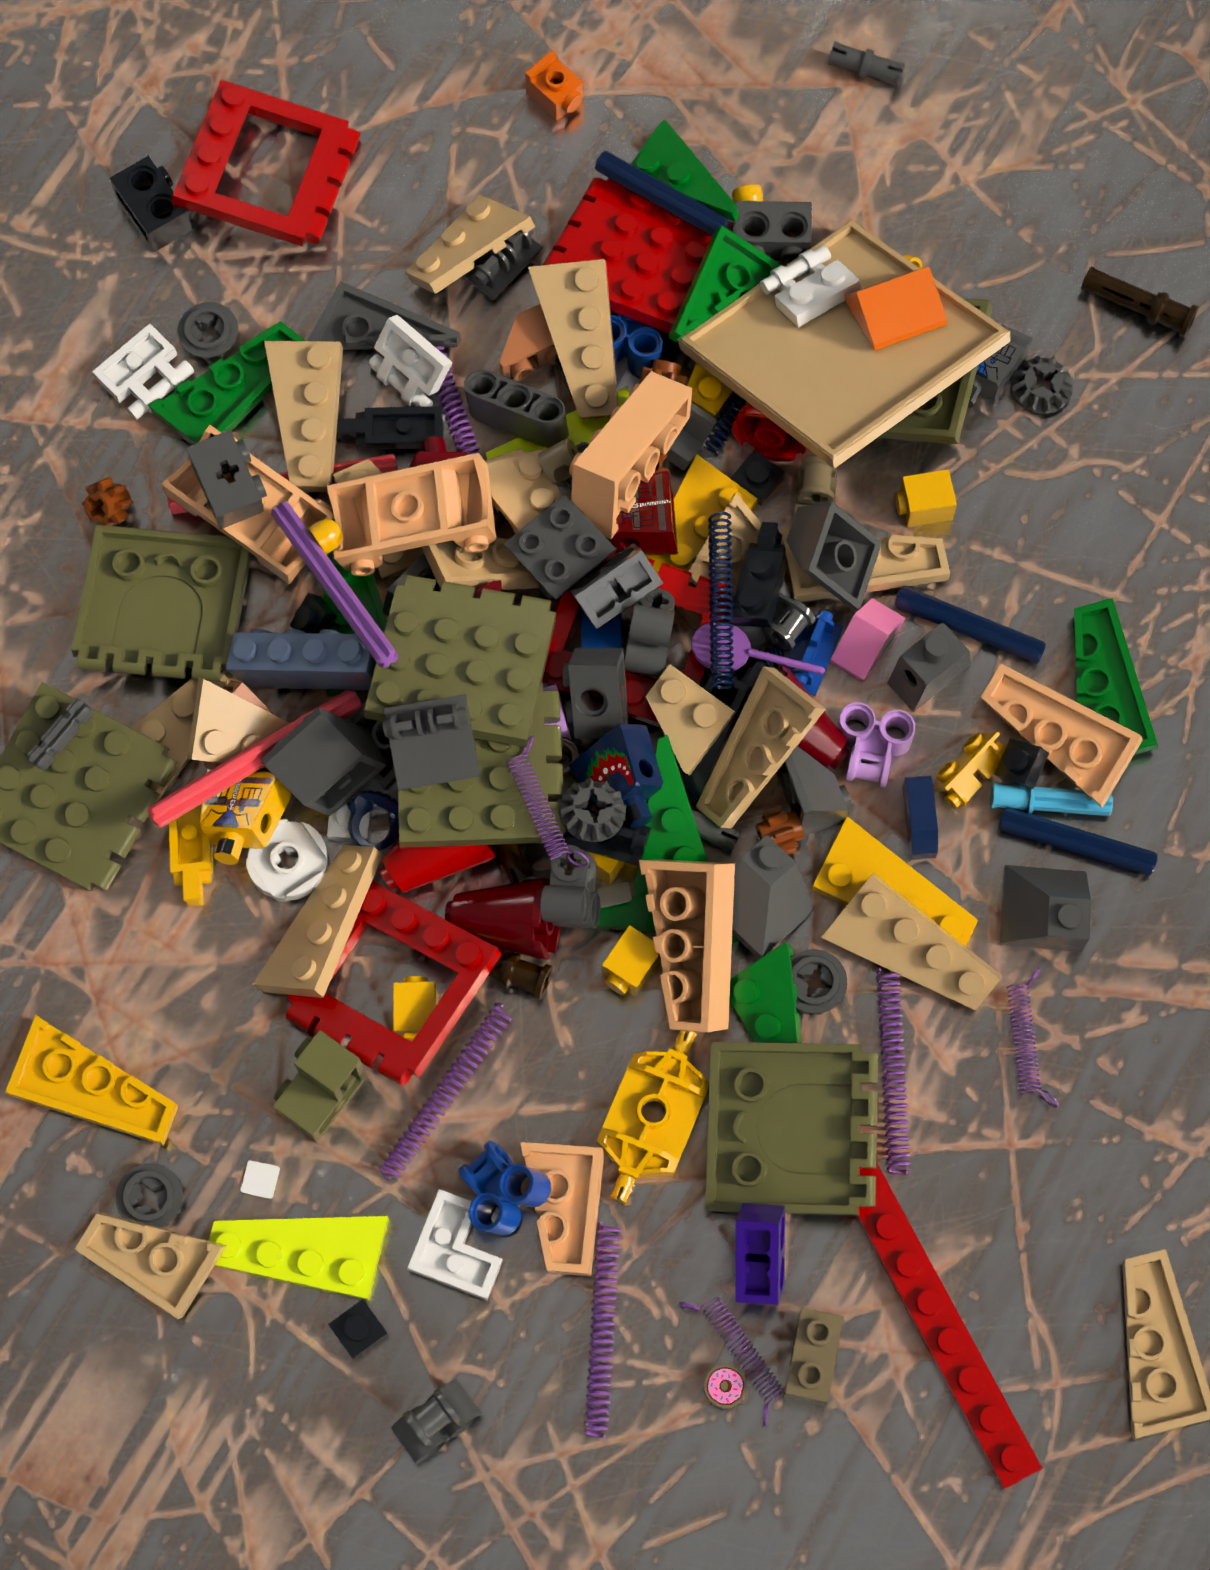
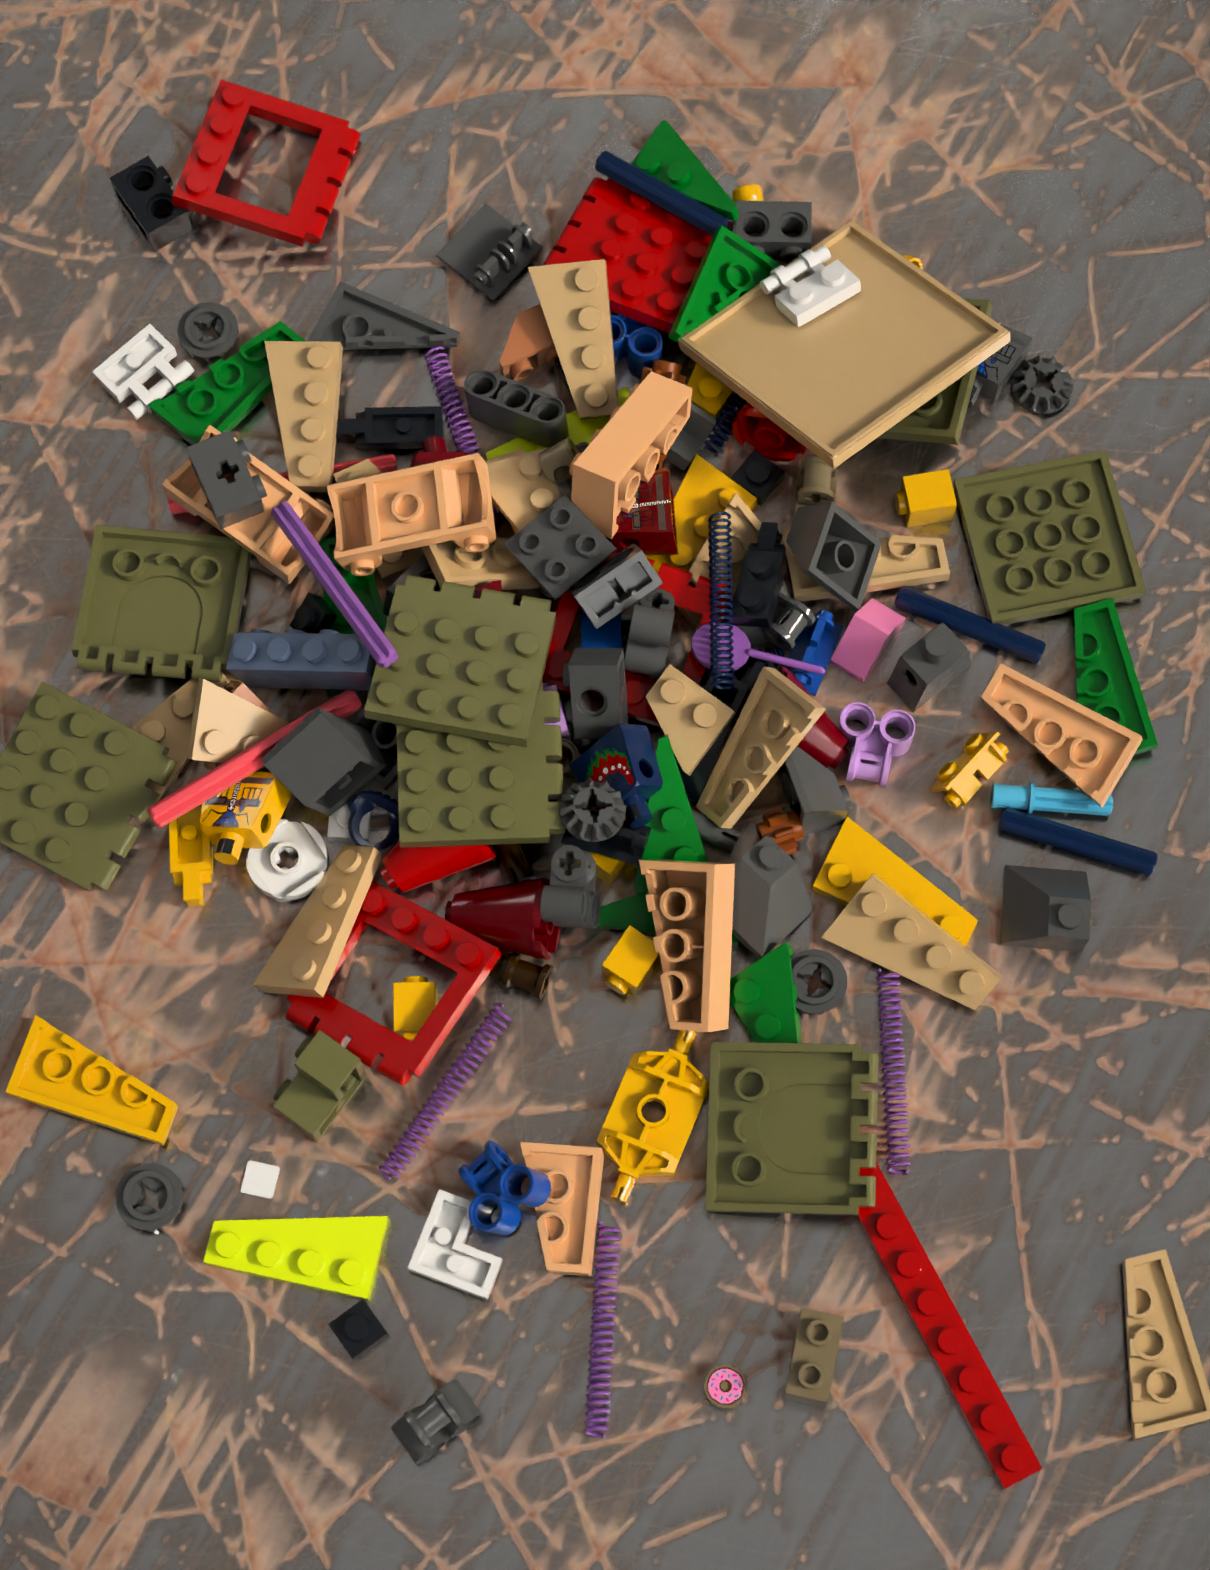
(60, 734): dark grey axle -> none
(107, 502): dark orange gear -> none
(151, 1259): tan wing -> none
(327, 534): yellow hinge -> none
(413, 356): white plate -> none
(431, 742): dark grey hinge -> none
(475, 232): tan wing -> none
(543, 841): medium lavender piece -> none
(554, 86): orange brick -> none
(614, 894): white sticker -> none
(760, 1254): dark purple brick -> none
(766, 1405): medium lavender piece -> none
(866, 64): dark grey pin -> none
(898, 308): orange slope -> none
(920, 817): dark blue piece -> none
(1021, 763): black plate -> none
(1026, 1035): medium lavender piece -> none
(1048, 538): none -> olive plate
(1157, 307): dark brown pin -> none

